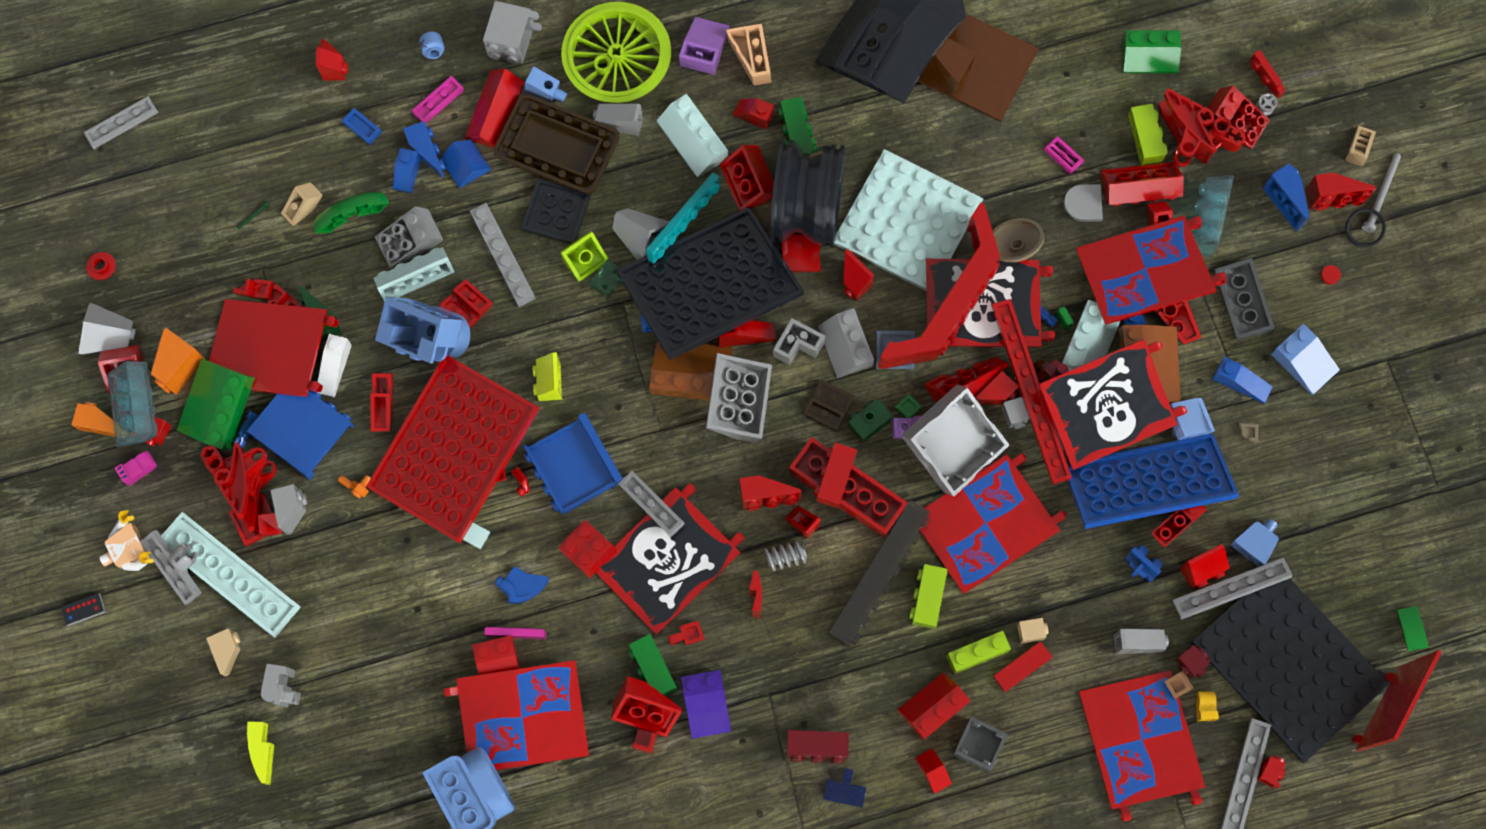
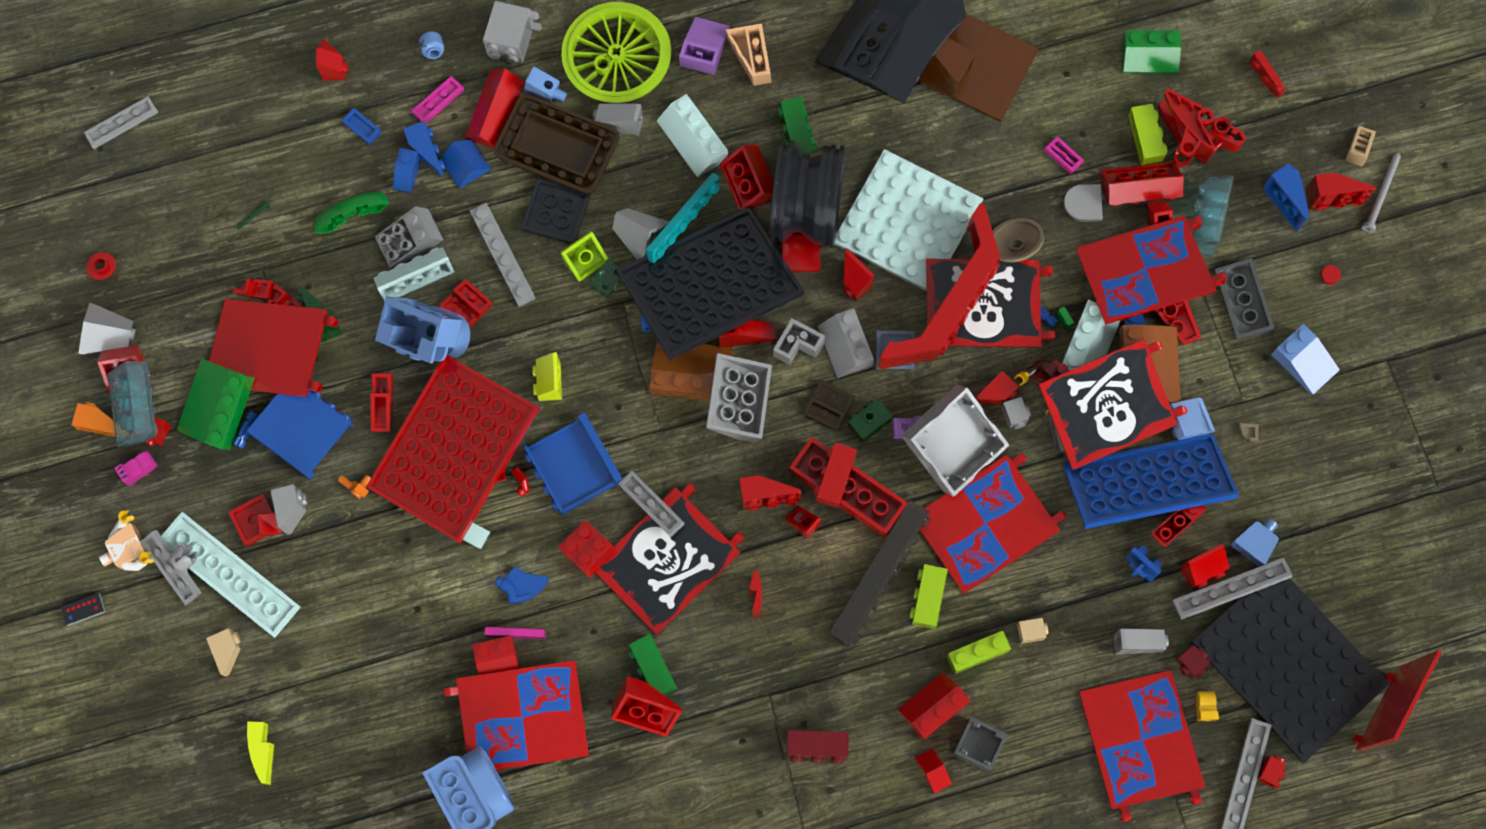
(174, 362): orange slope -> none
(240, 479): red piece -> none
(275, 686): light grey hips -> none
(301, 202): tan slope -> none
(333, 364): white slope -> none
(645, 741): red panel -> none
(690, 634): red plate -> none
(706, 704): dark purple slope -> none
(755, 111): red slope -> none
(786, 555): light grey piece -> none
(844, 791): clear blue plate -> none
(908, 406): green tile -> none
(974, 379): red wedge -> none
(1022, 667): red tile -> none
(1030, 391): red plate -> none
(1178, 684): medium nougat tile -> none
(1240, 112): red slope -> none
(1241, 380): blue slope -> none
(1267, 100): light grey wheel -> none
(1363, 244): black tyre -> none
(1412, 628): green slope -> none

